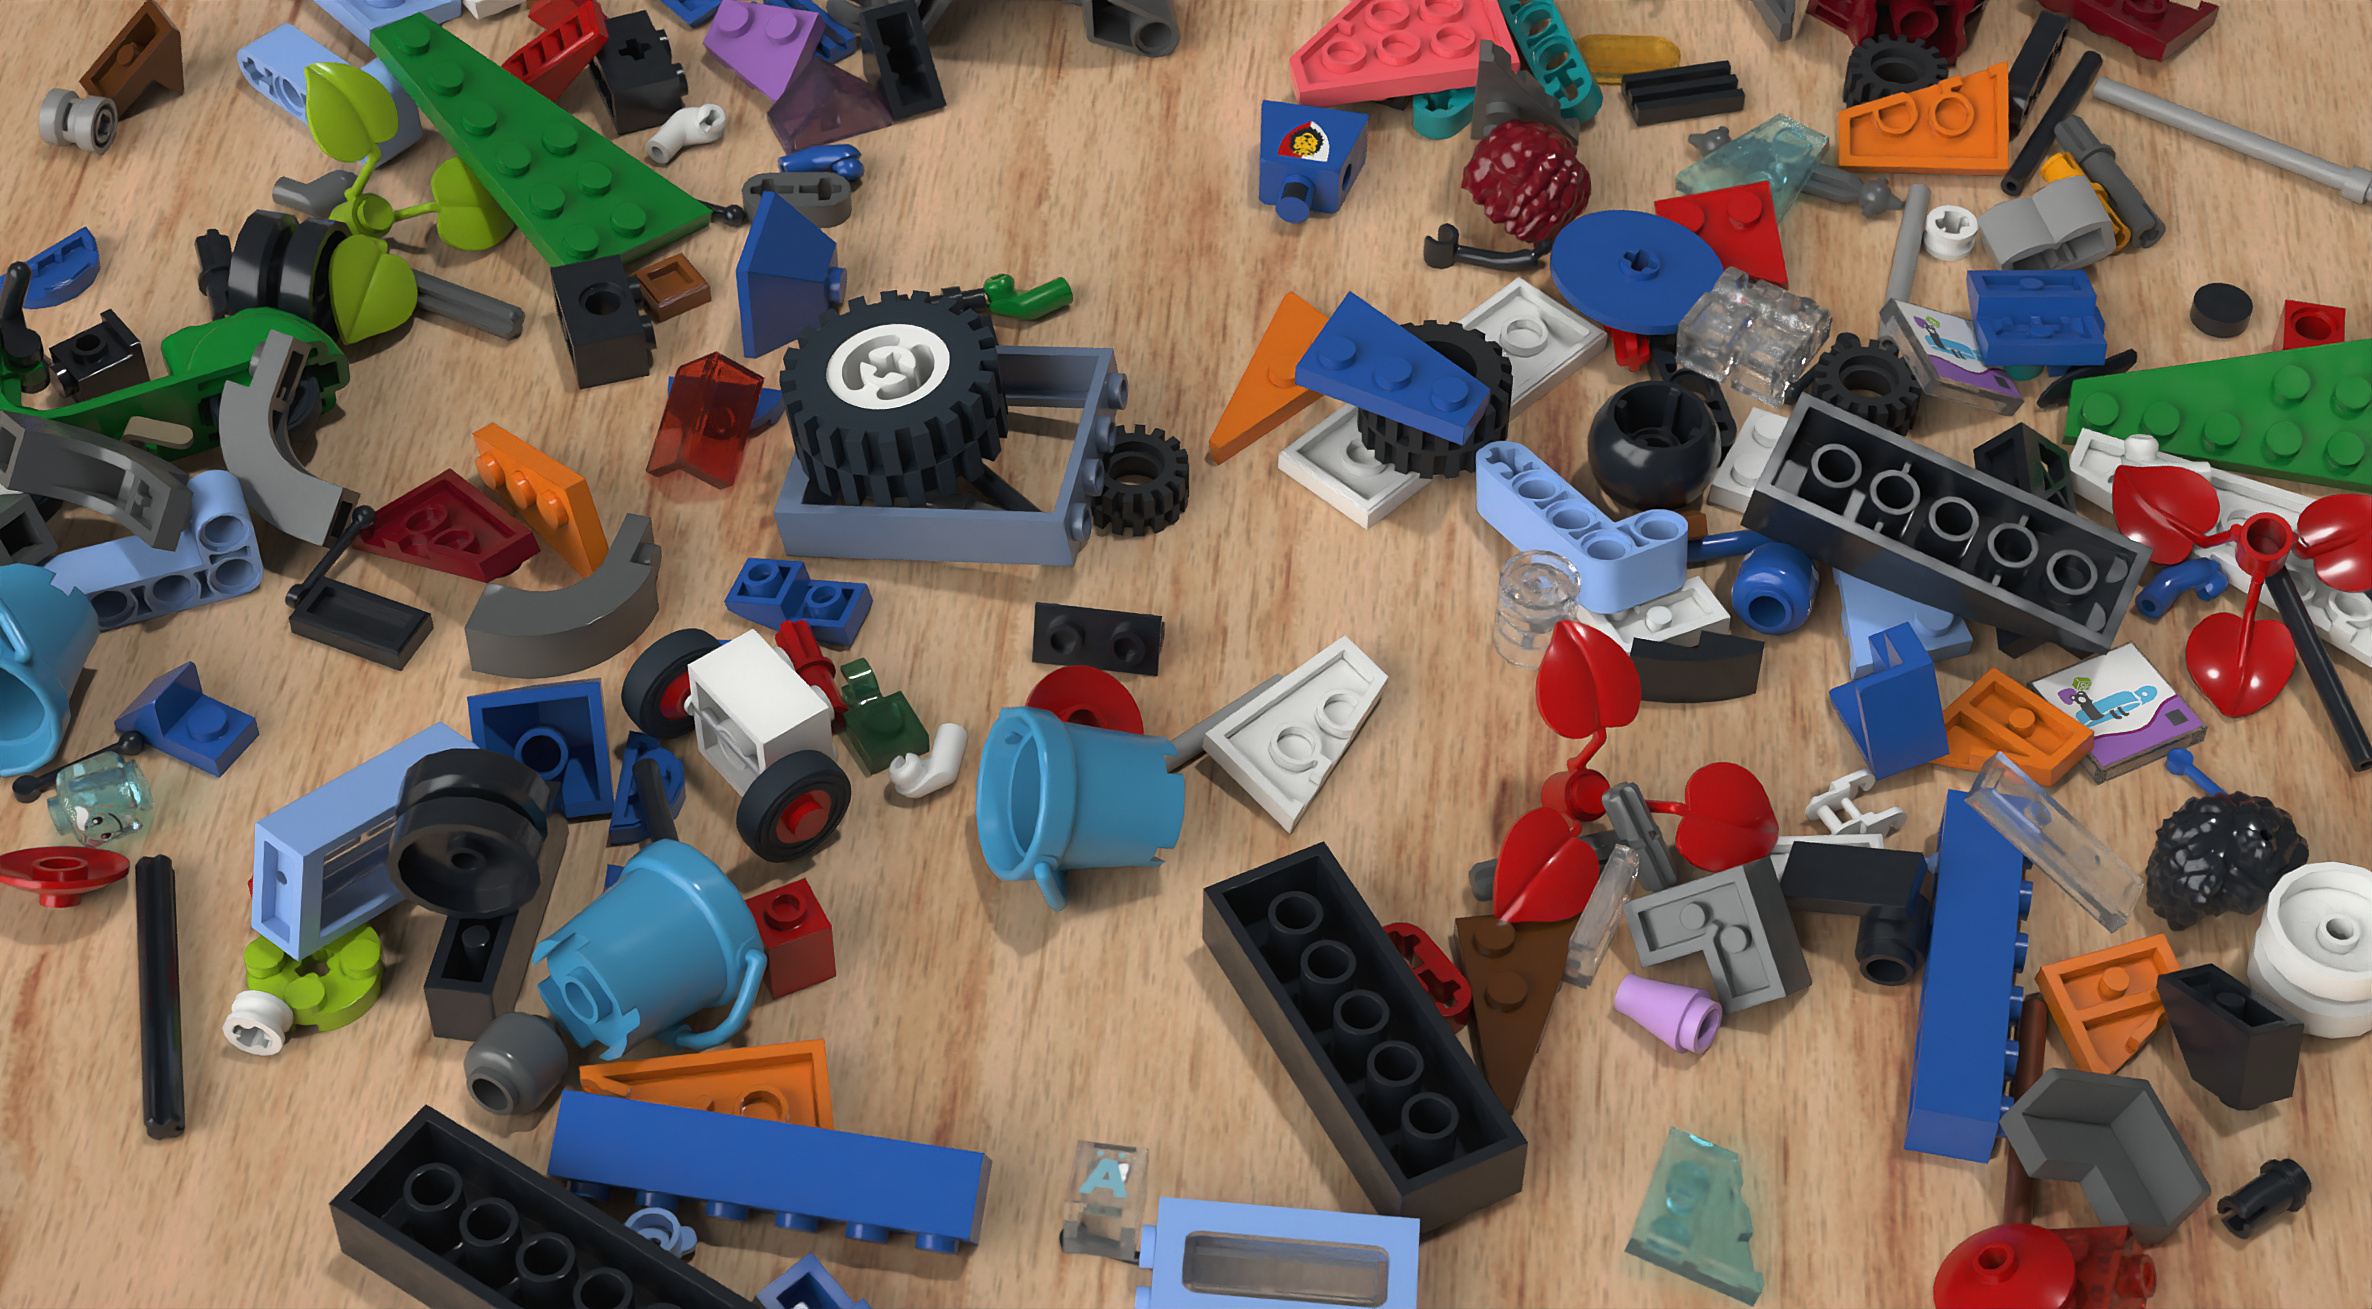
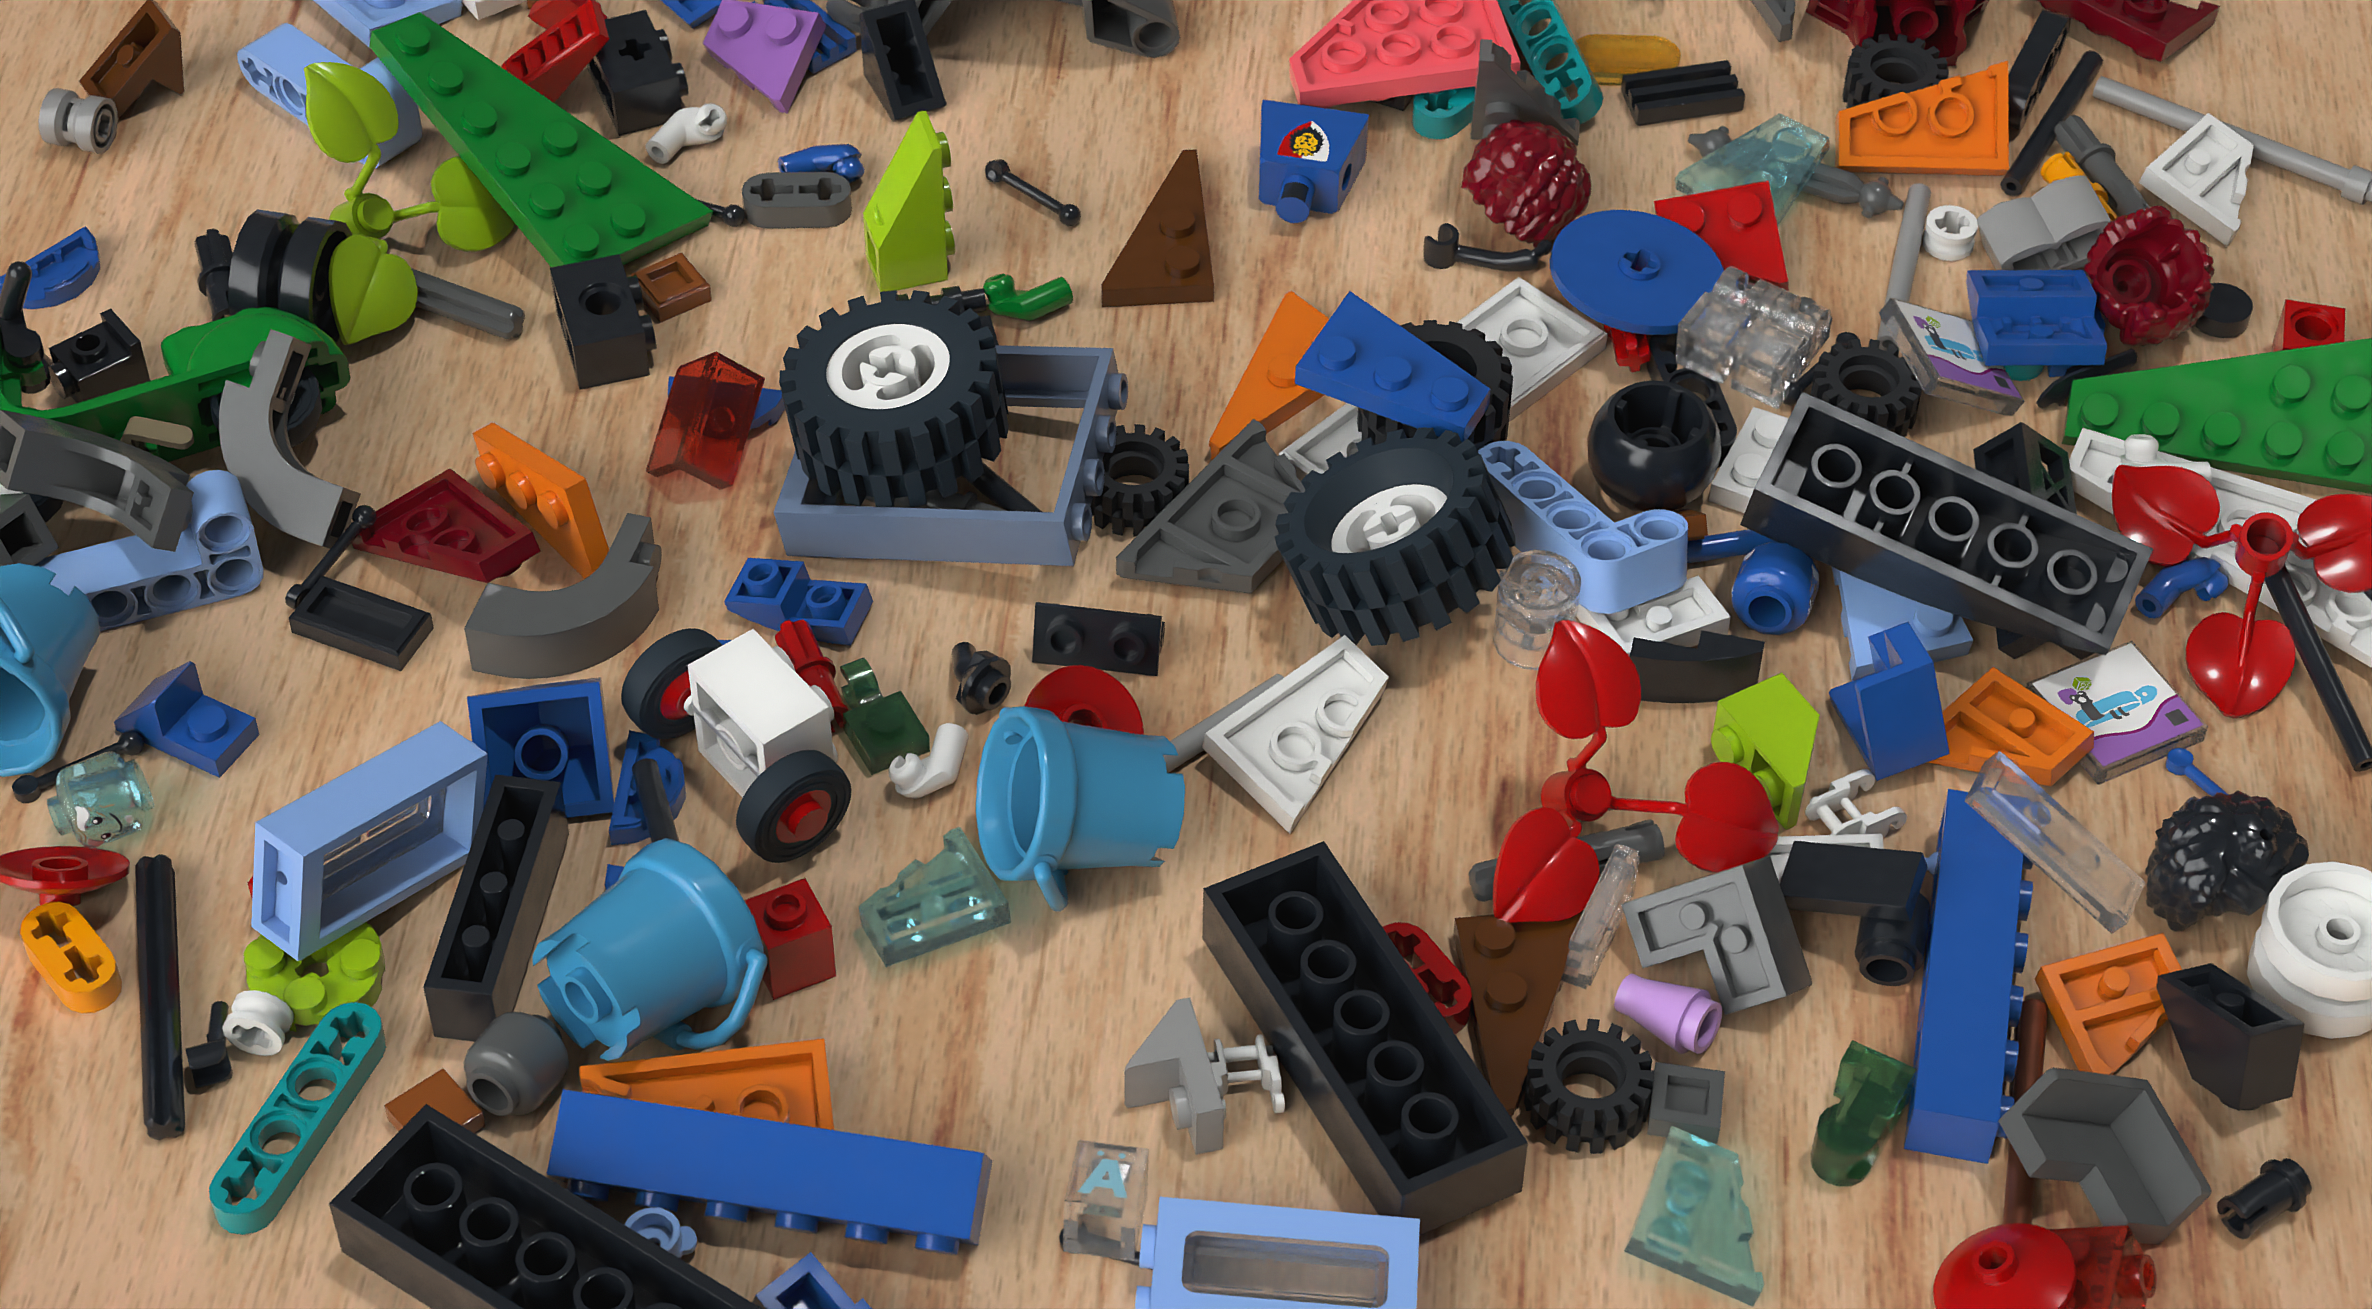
(83, 950): none -> light orange beam
(211, 1060): none -> black hand
(291, 1113): none -> teal beam
(316, 197): dark grey arm -> none
(441, 1094): none -> dark orange tile
(469, 833): black wheel -> none
(784, 277): blue slope -> none
(825, 108): slope -> none
(906, 214): none -> lime slope
(934, 903): none -> clear light blue wing
(982, 678): none -> black plate
(999, 171): none -> black hinge
(1169, 248): none -> reddish brown wing
(1177, 1068): none -> light grey slope
(1221, 523): none -> dark grey wing
(1267, 1073): none -> white piece
(1395, 536): none -> black wheel
(1583, 1117): none -> black tyre
(1635, 824): dark grey piece -> none
(1686, 1100): none -> dark grey plate
(1773, 737): none -> lime slope
(1856, 1129): none -> clear green leg
(2150, 276): none -> dark red hair
(2204, 176): none -> white wing

